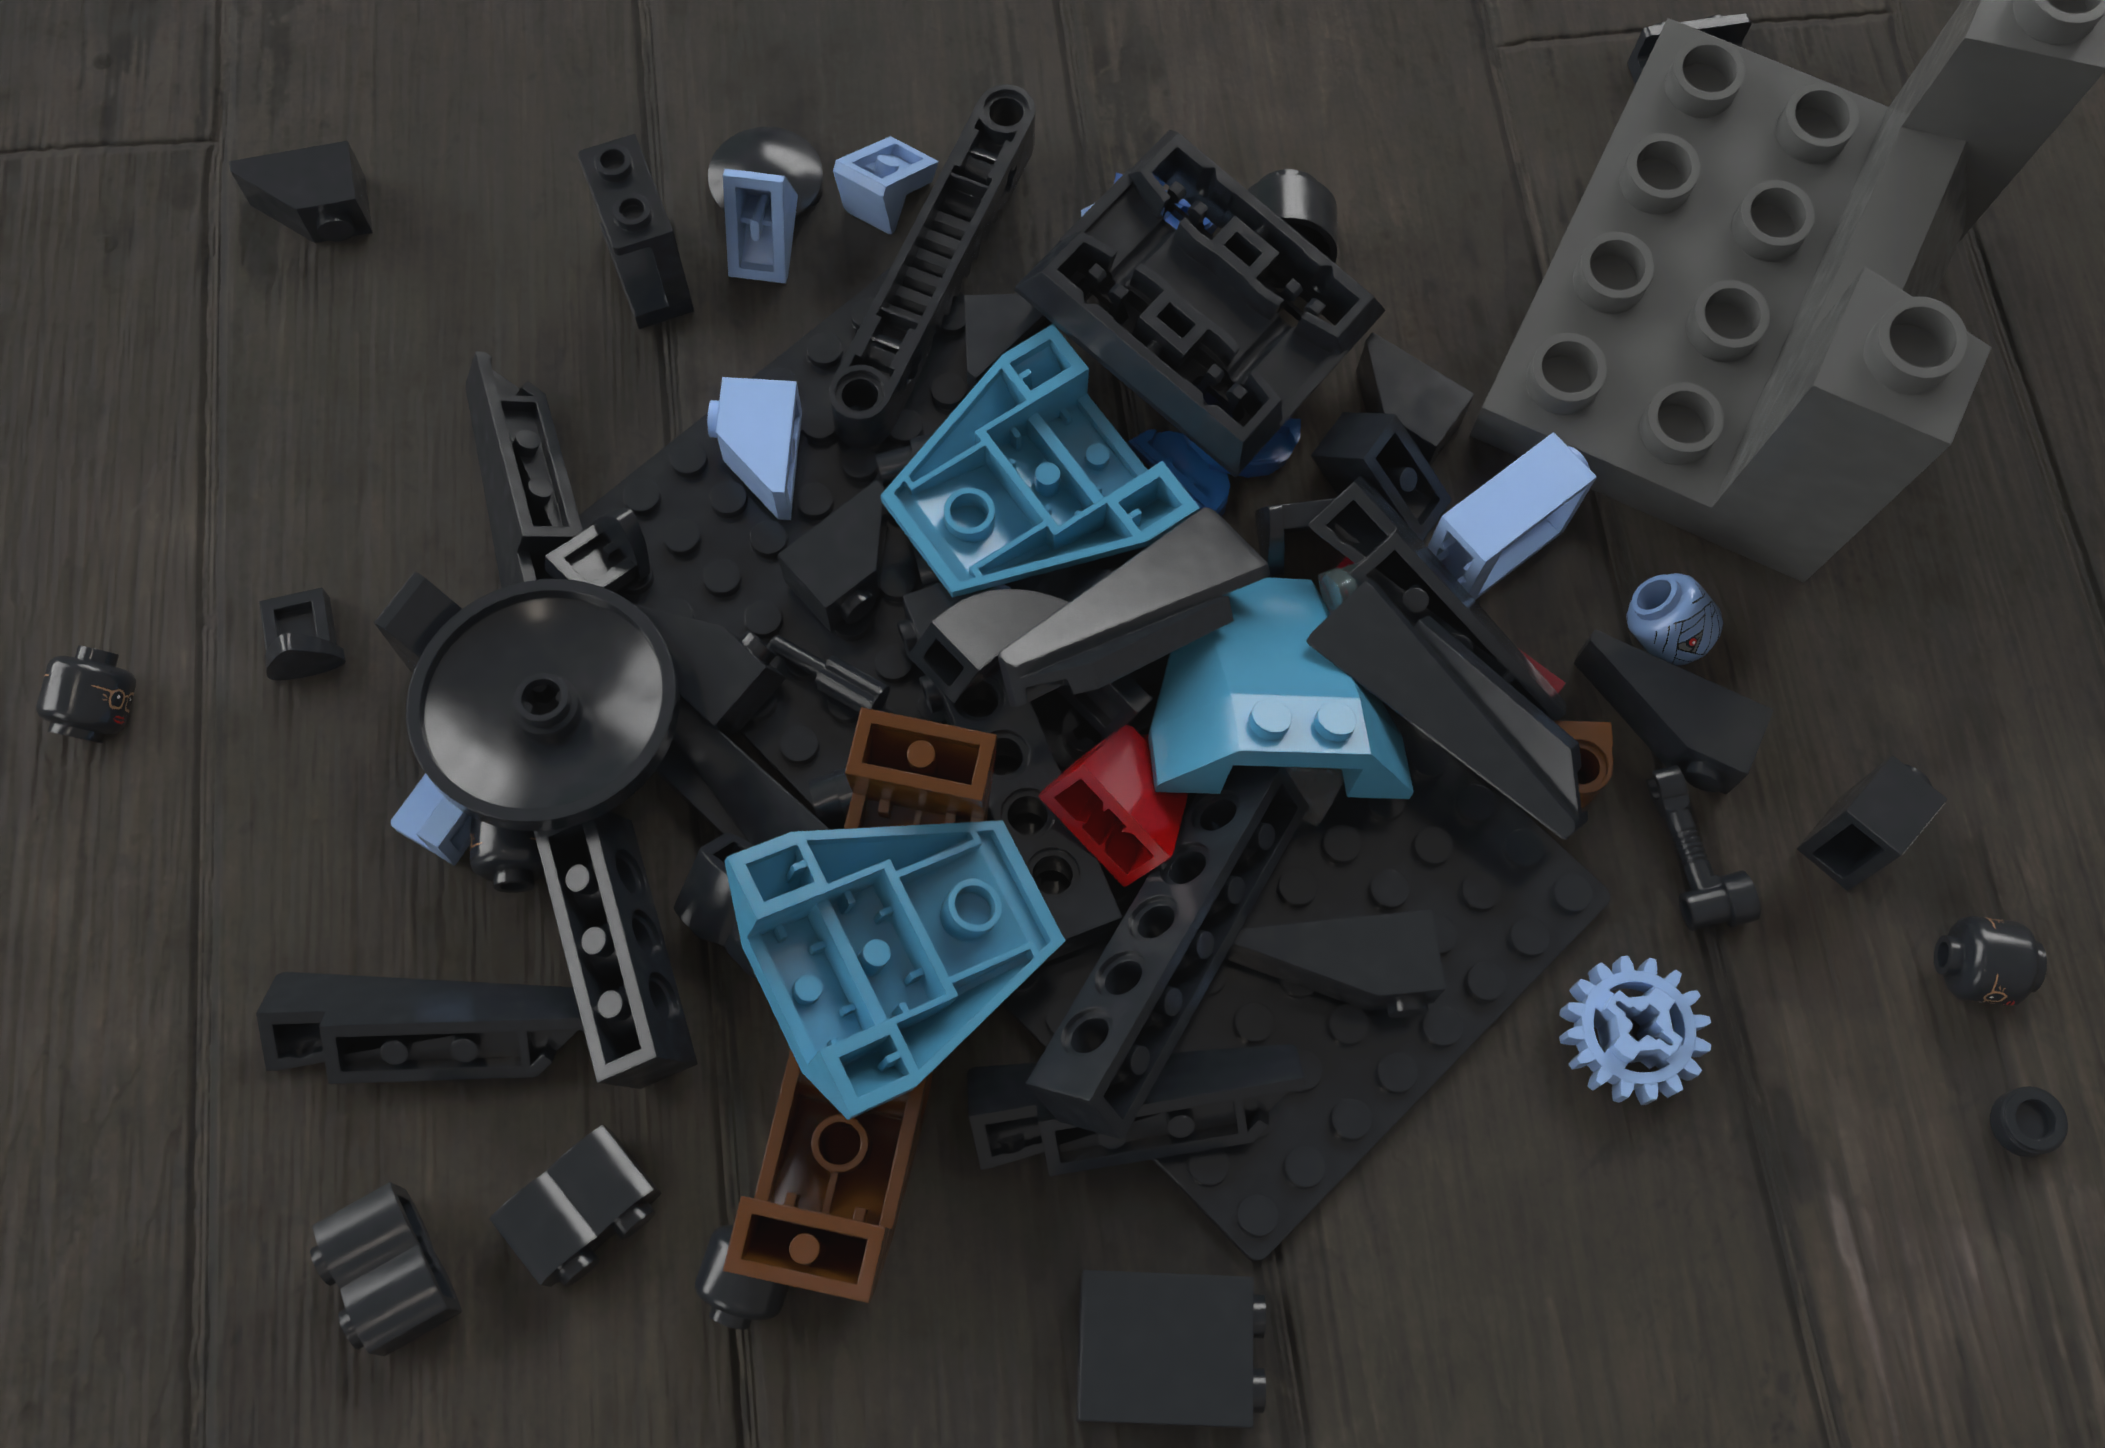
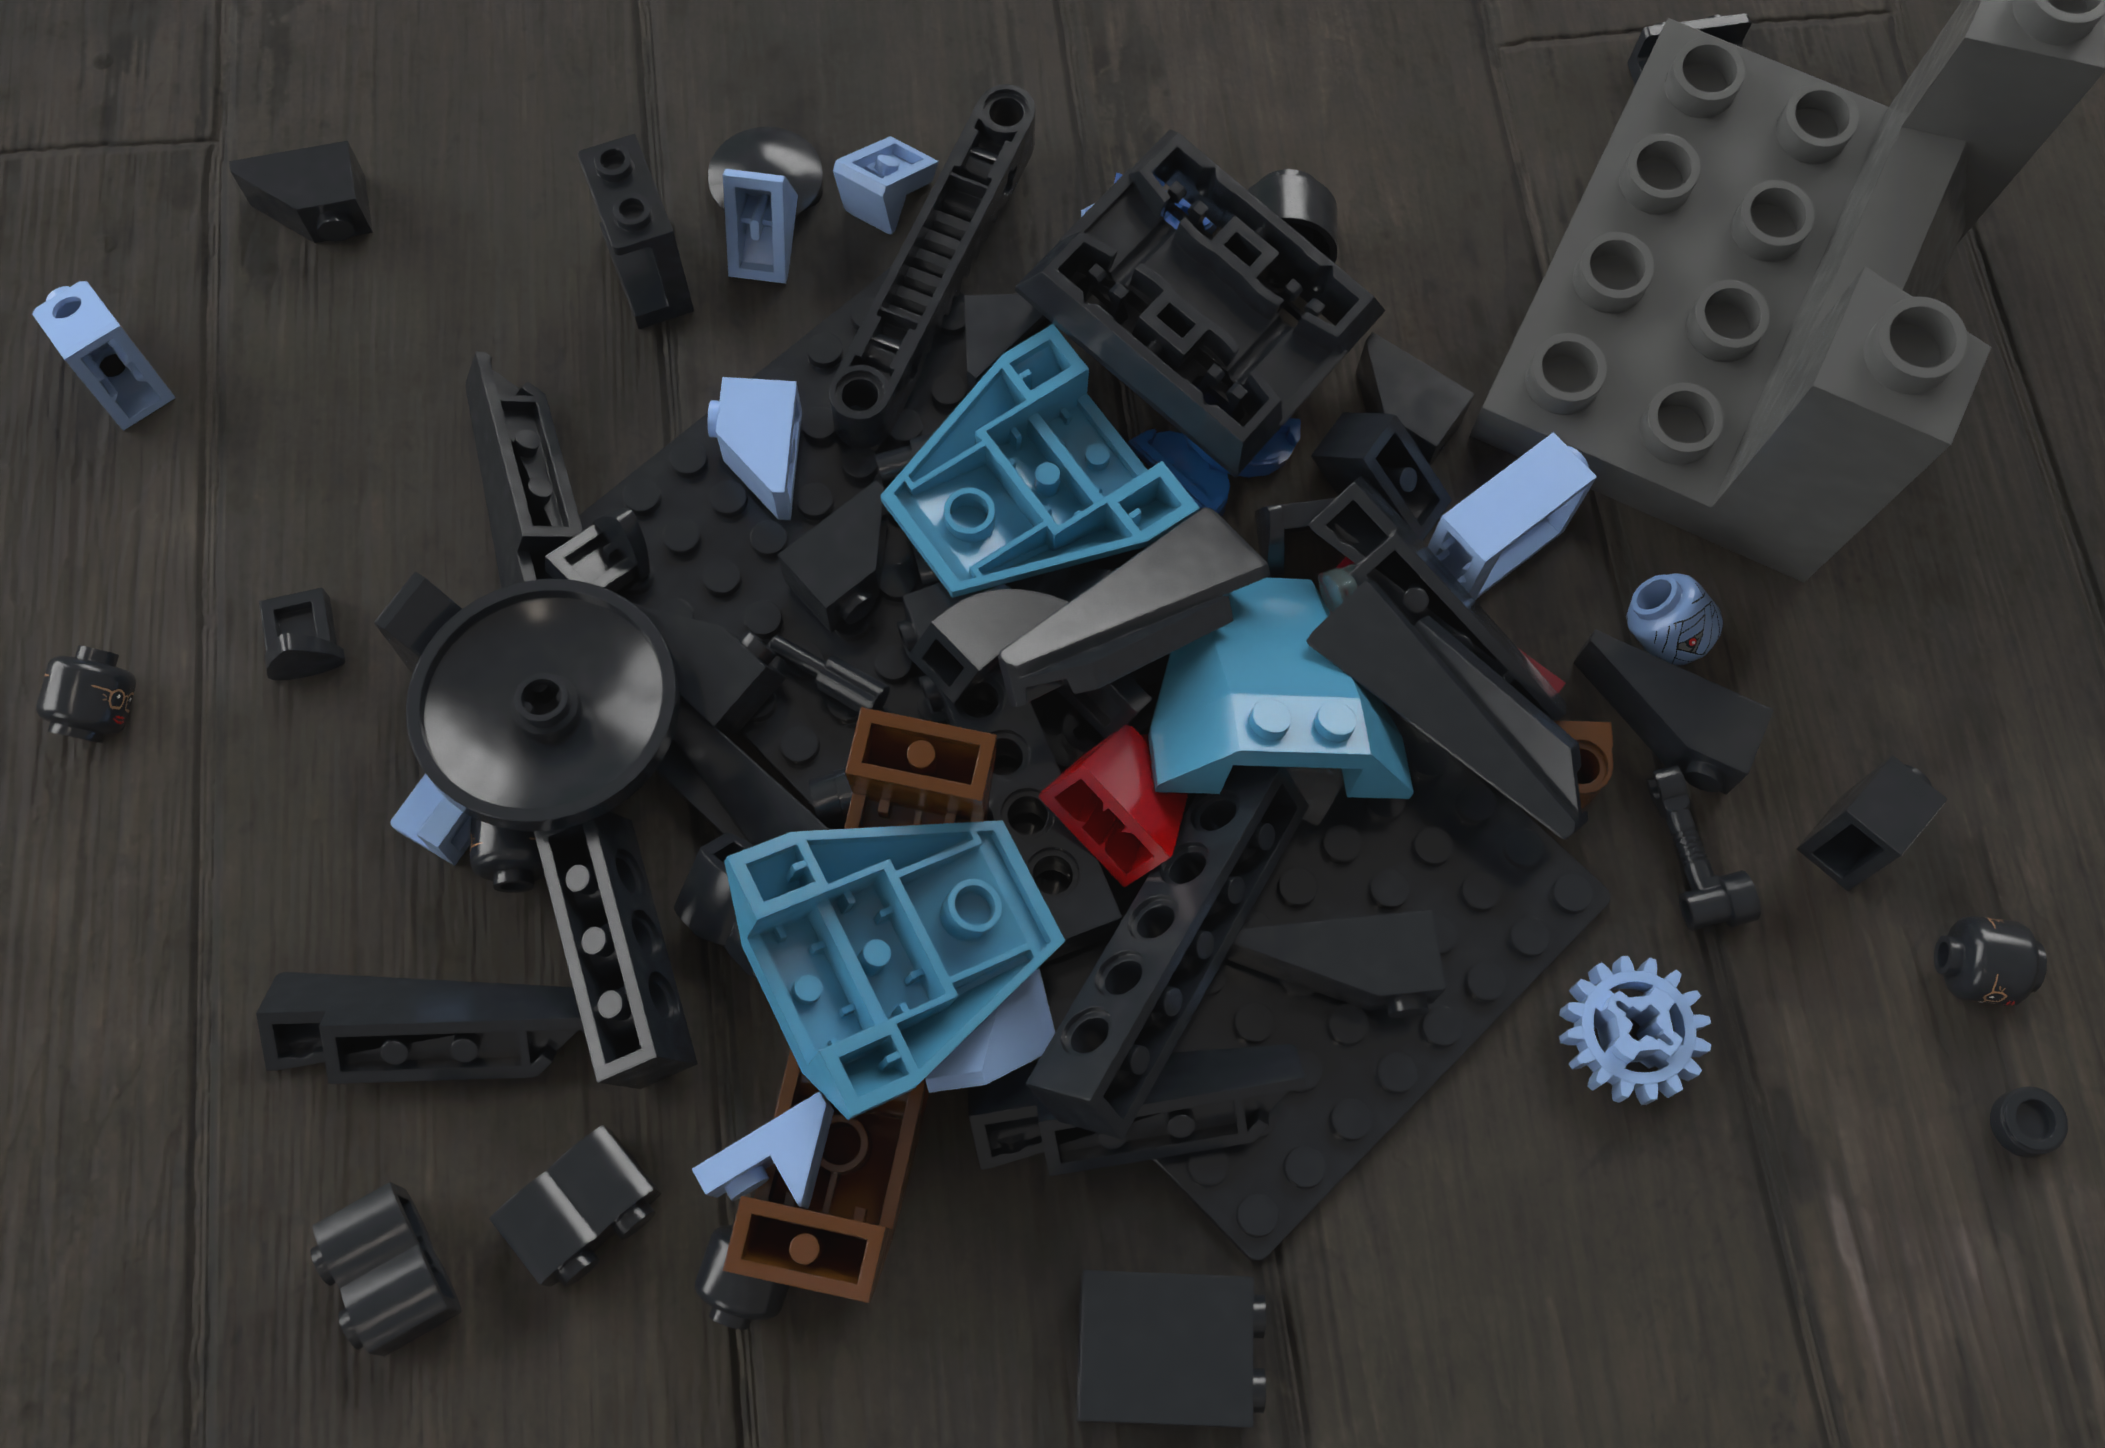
(85, 335): none -> light blue torso
(789, 1141): none -> light blue slope
(1002, 1043): none -> light blue slope

